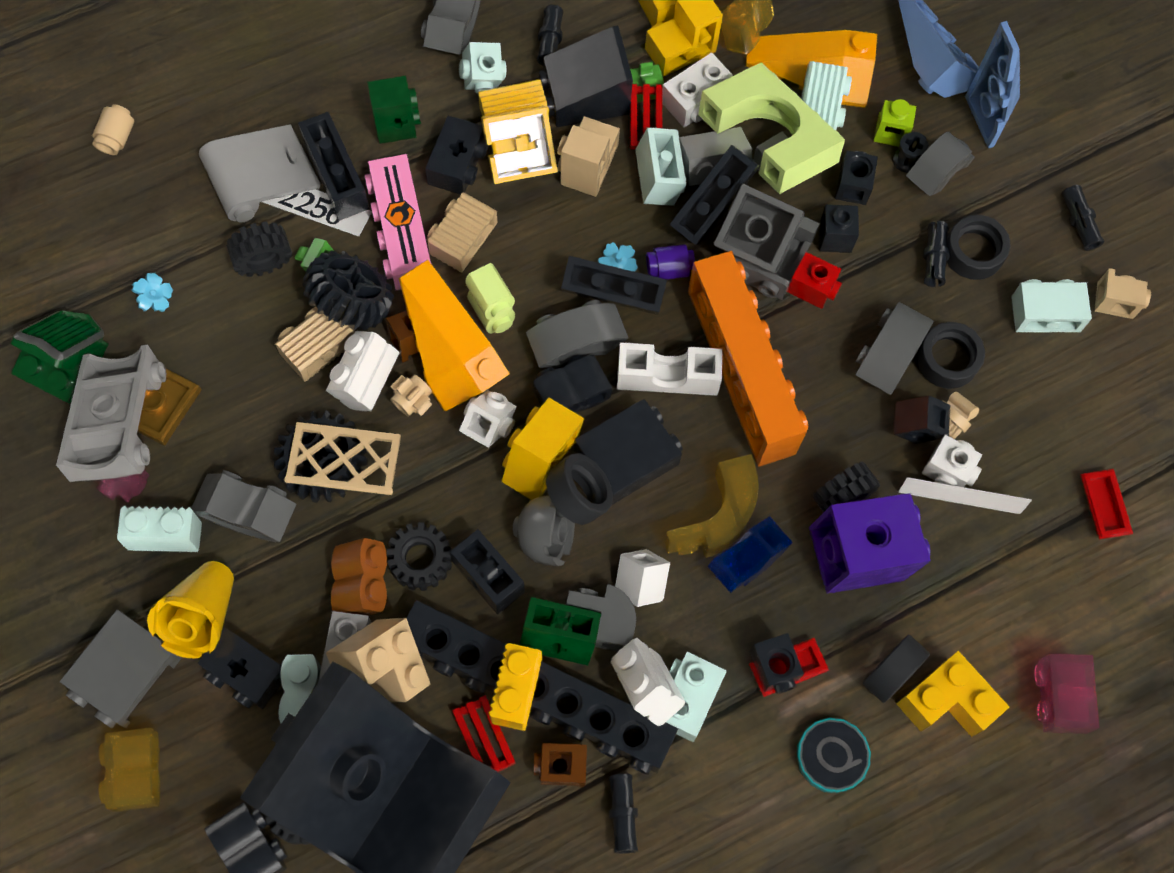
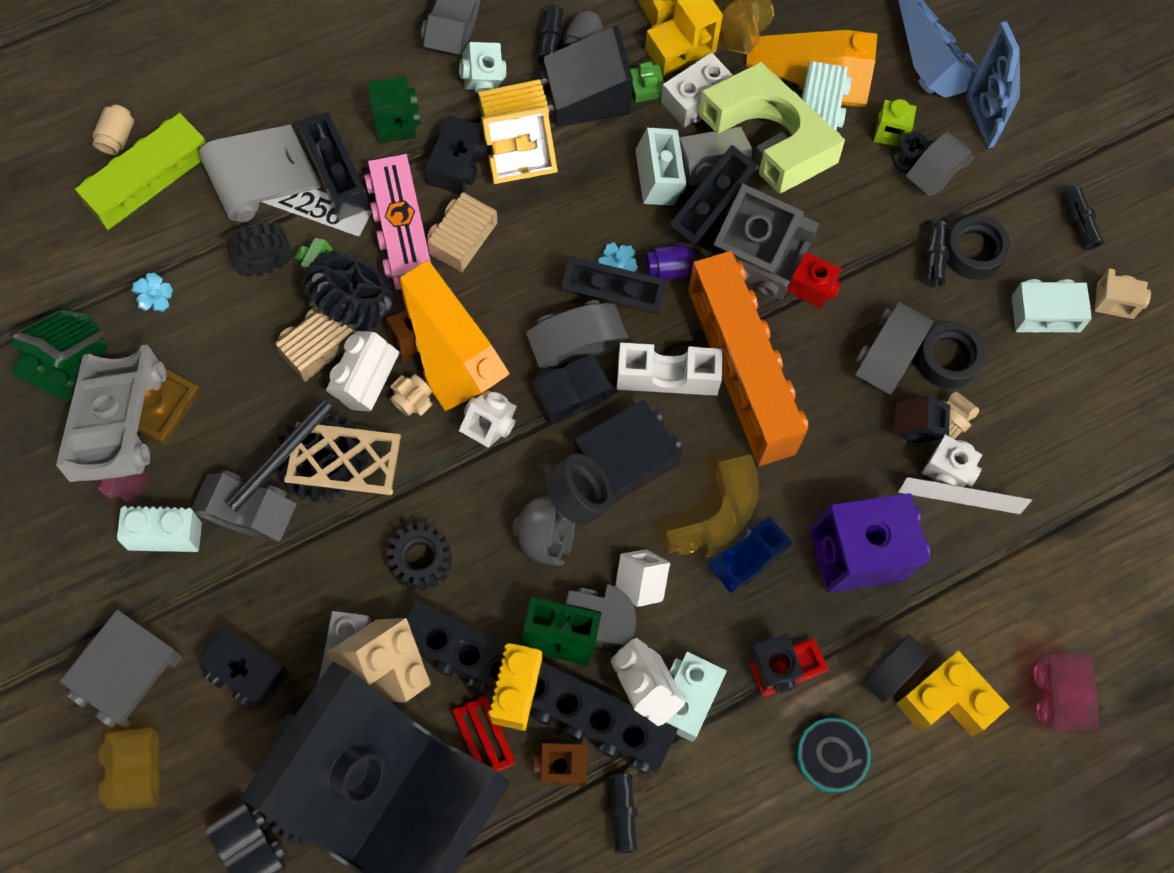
(142, 171): none -> lime brick
(193, 611): yellow cone -> none
(281, 453): none -> black bar
(298, 679): light aqua brick -> none
(359, 577): dark orange brick -> none
(487, 571): black brick -> none
(490, 299): yellowish green brick -> none
(539, 447): yellow brick -> none
(582, 26): none -> dark grey brick
(587, 155): tan brick -> none
(645, 90): red tile -> none
(838, 228): black brick -> none
(849, 486): black tyre -> none
(855, 188): black brick -> none
(1106, 504): red tile -> none

